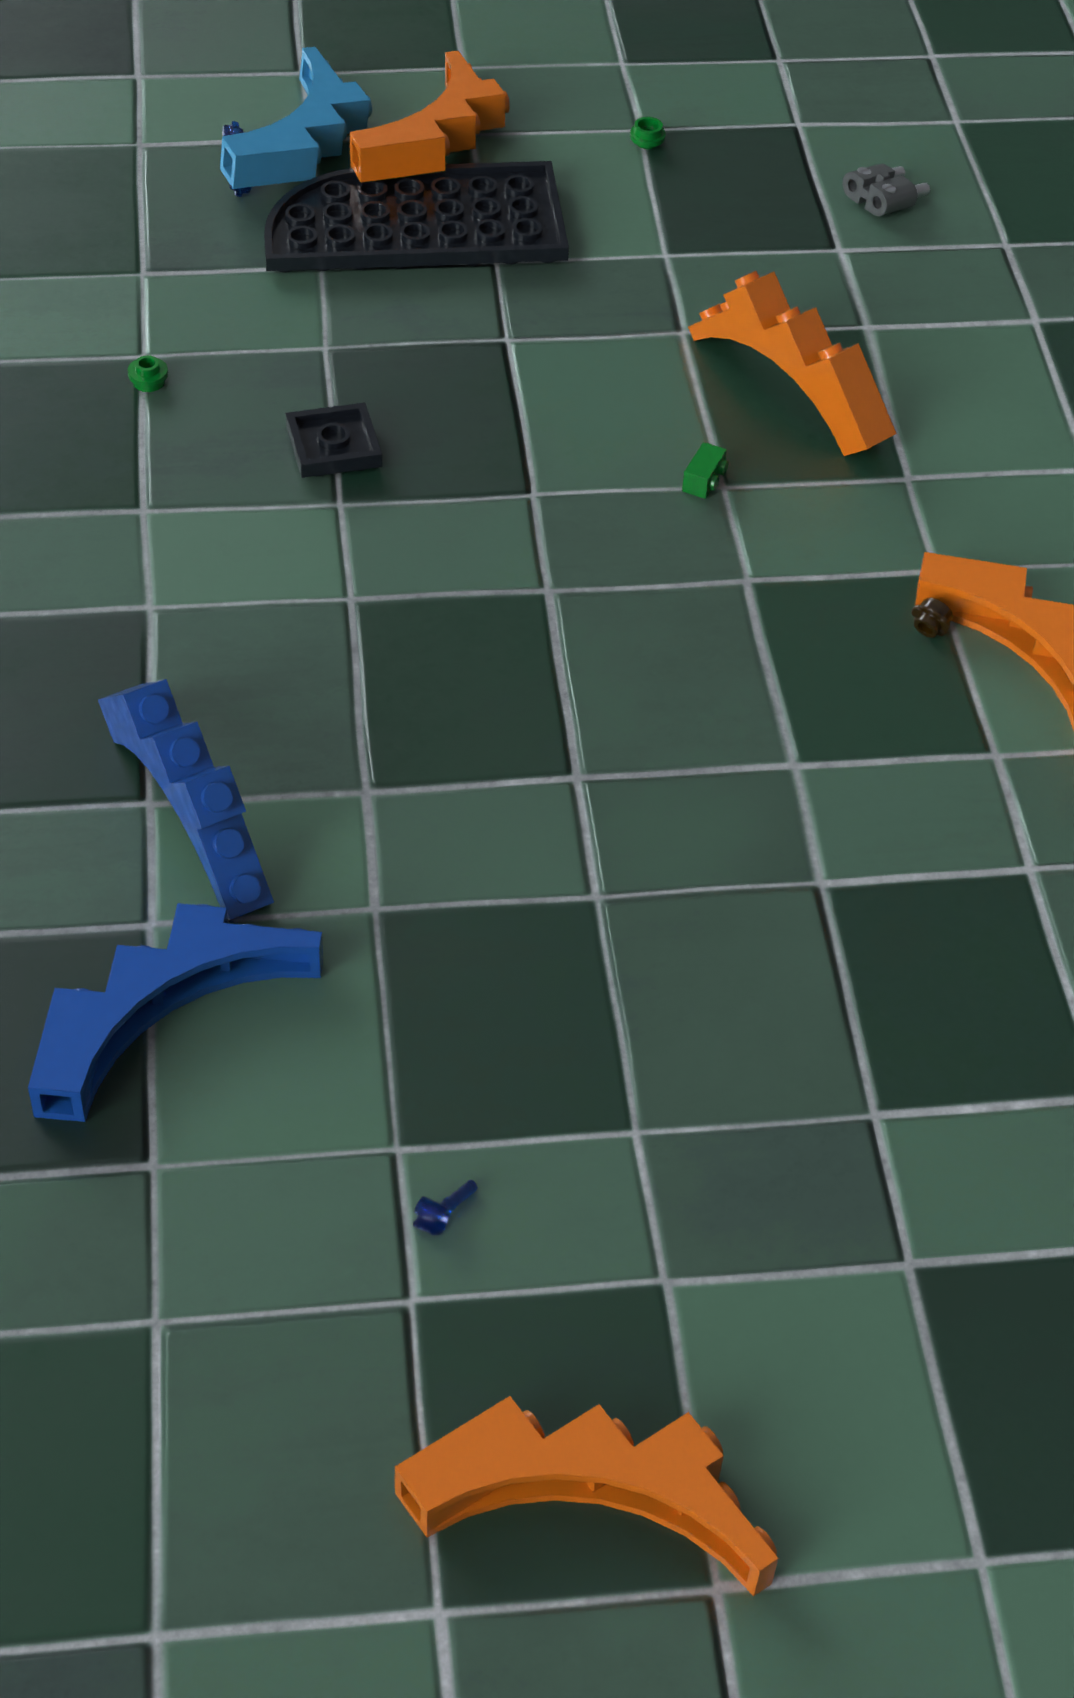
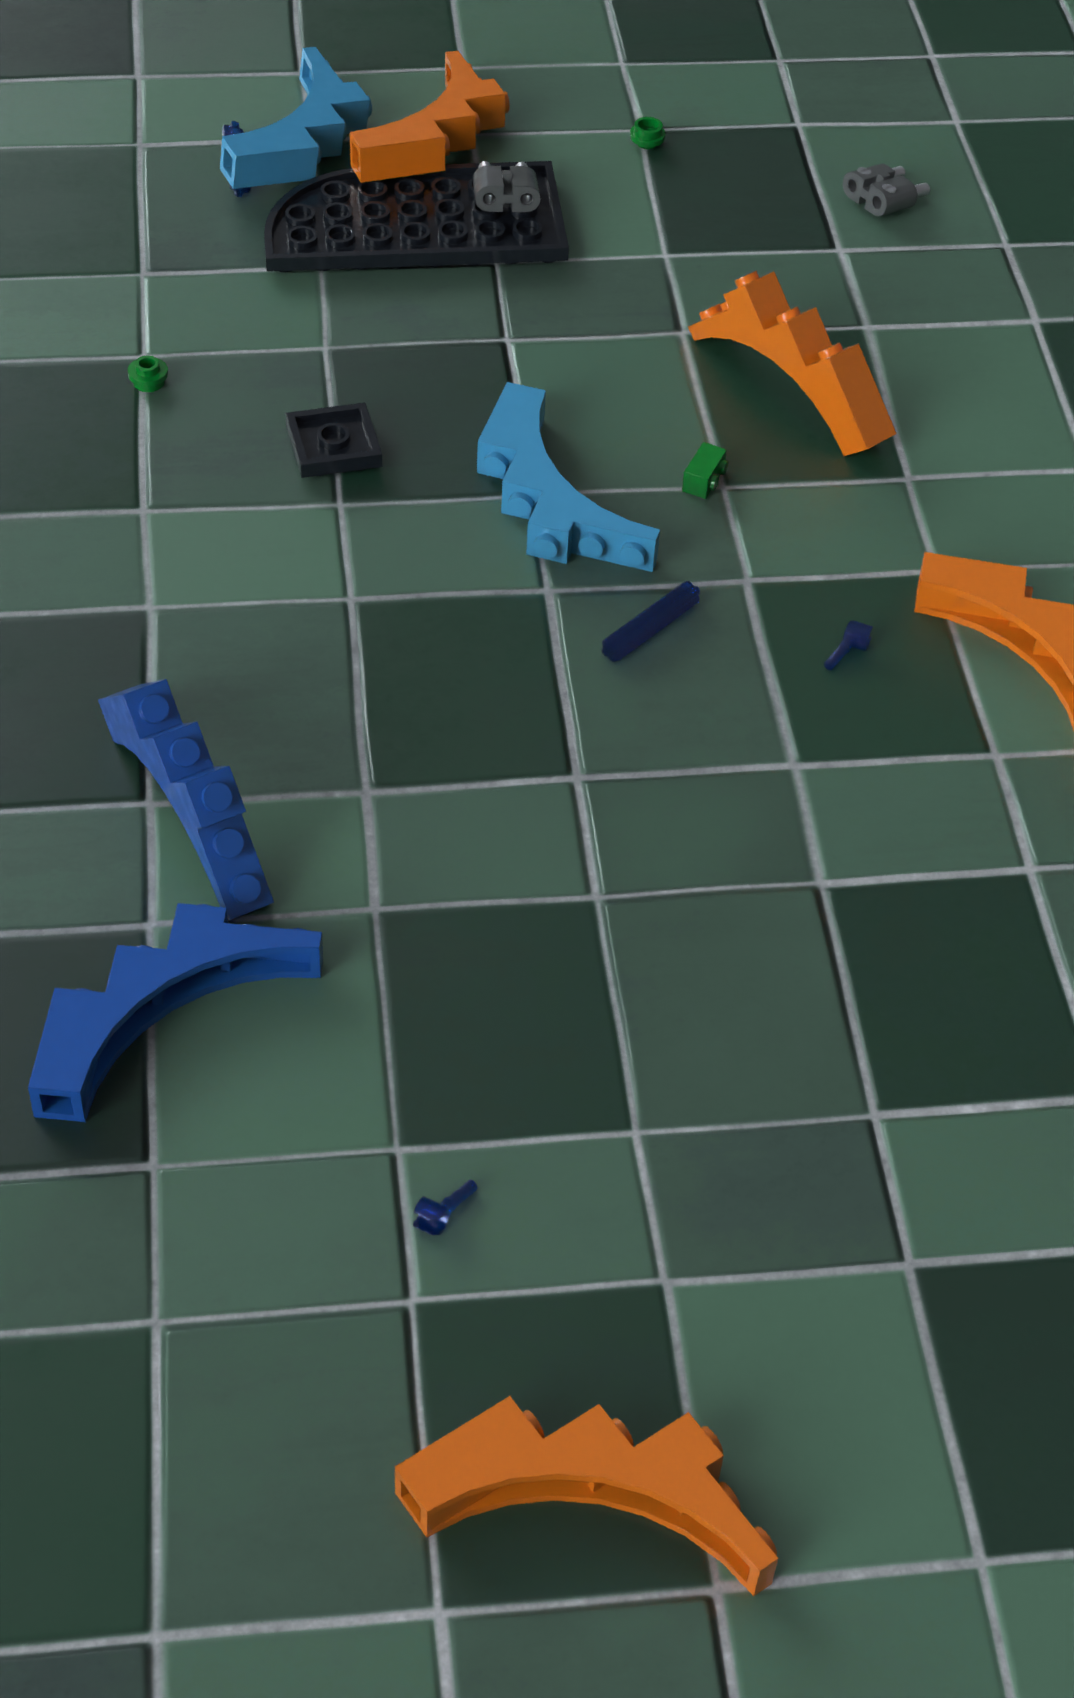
(506, 188): none -> dark grey piece
(533, 489): none -> dark azure arch
(650, 621): none -> clear blue axle
(856, 636): none -> clear blue hand
(932, 617): dark brown plate -> none

